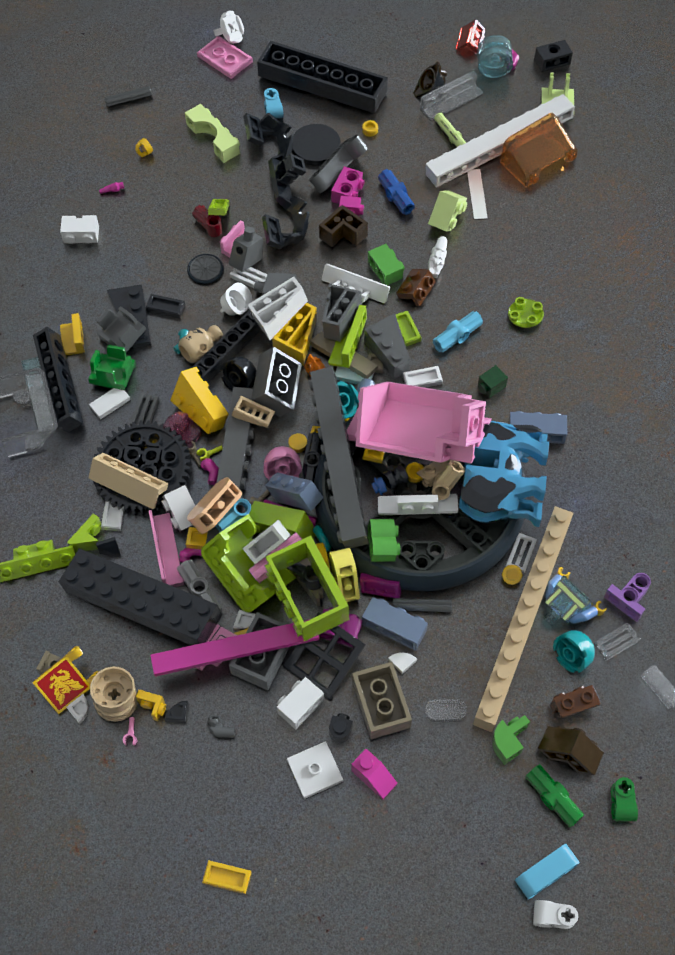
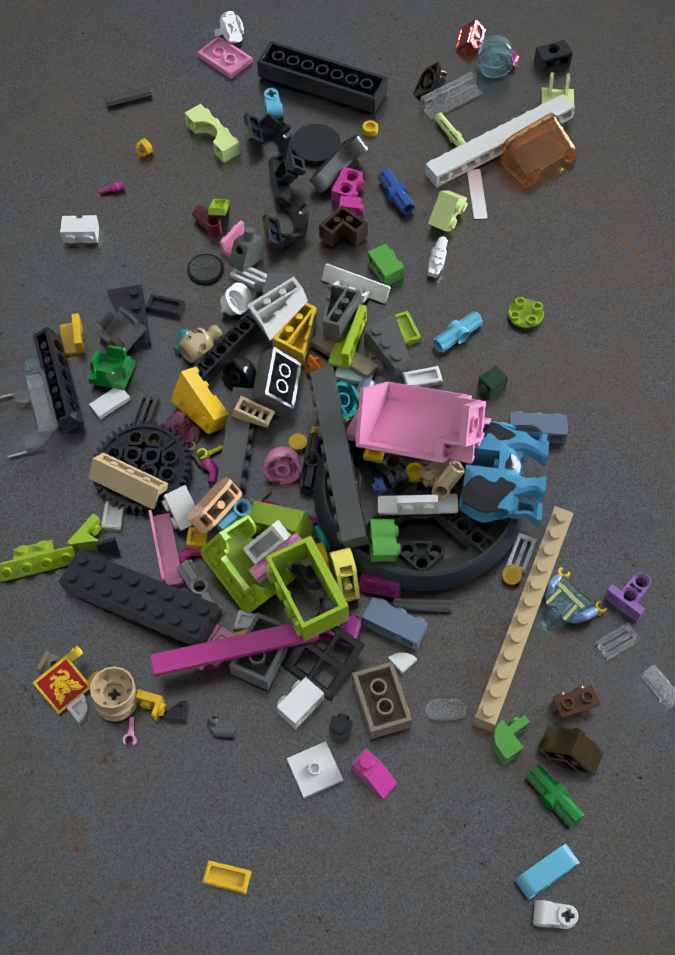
(294, 491): sand blue brick -> none
(416, 285): reddish brown bracket -> none
(574, 650): teal cylinder -> none
(623, 804): green piece -> none

